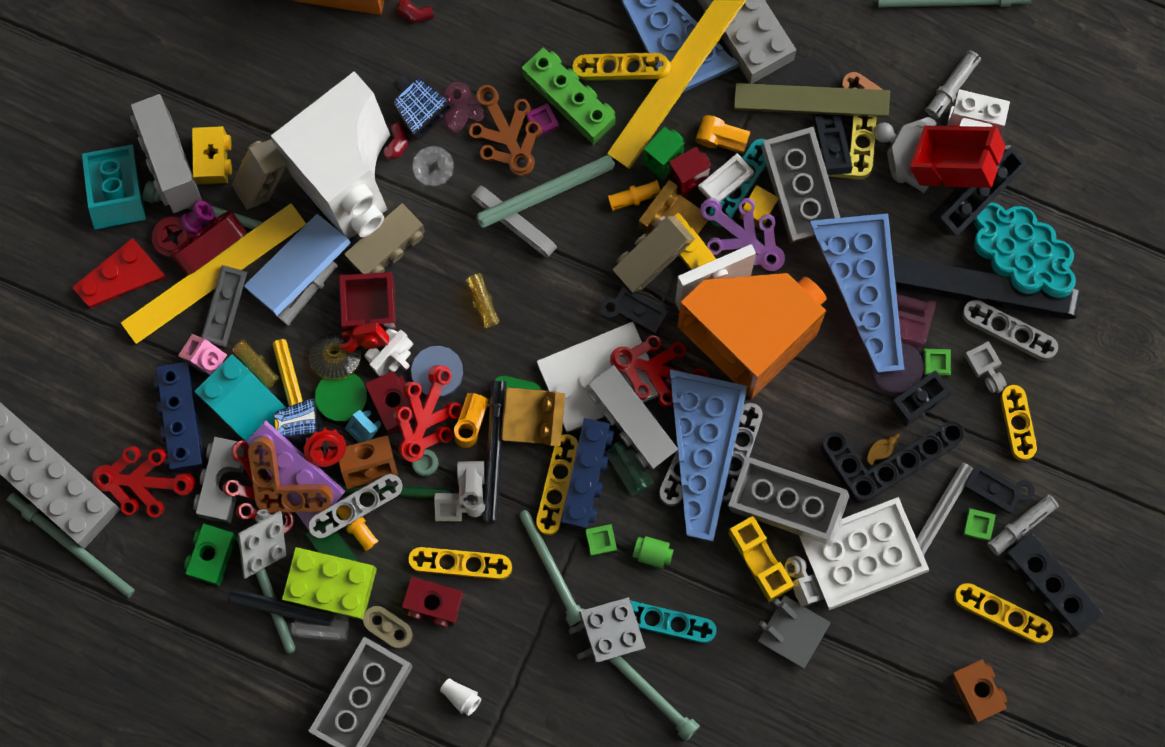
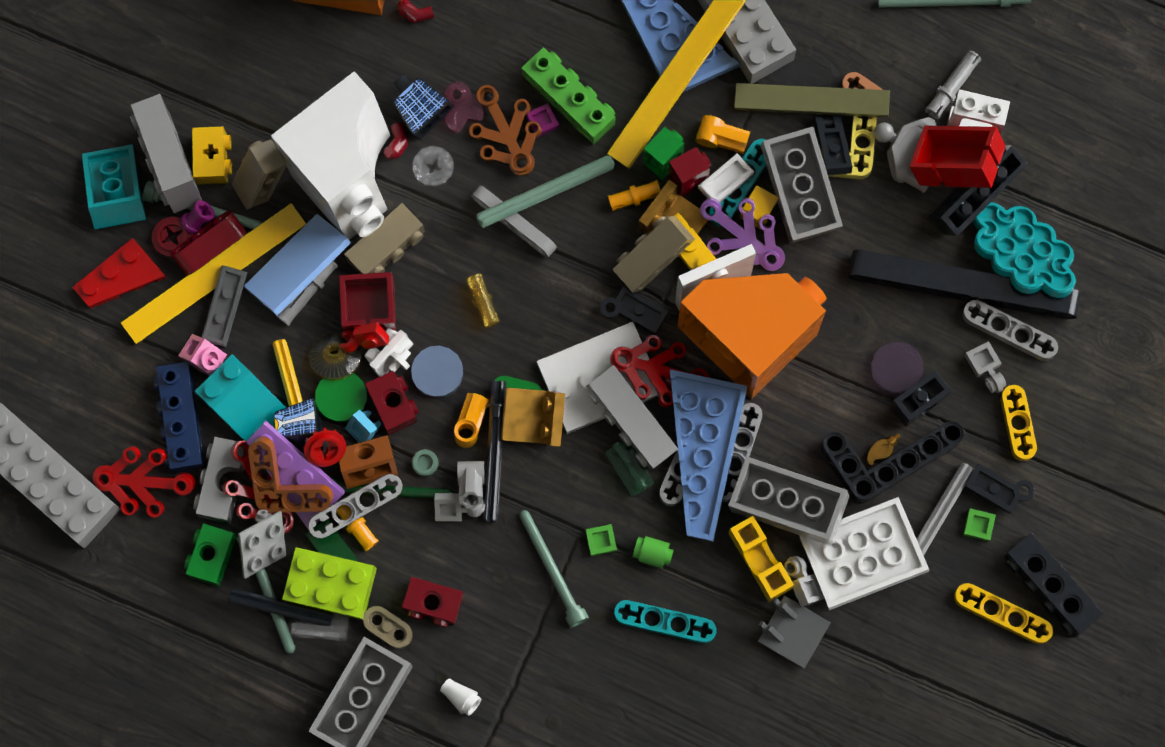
(32, 513): sand green bar -> none
(255, 364): clear yellow pin -> none
(424, 416): red plant -> none
(459, 567): yellow beam -> none
(553, 483): yellow beam -> none
(586, 472): dark blue brick -> none
(610, 630): plate -> none
(621, 66): yellow beam -> none
(684, 725): sand green piece -> none
(863, 268): medium blue wing -> none
(912, 327): clear pink plate -> none
(937, 360): bright green tile -> none
(977, 707): dark orange brick -> none
(1014, 532): light grey pin -> none

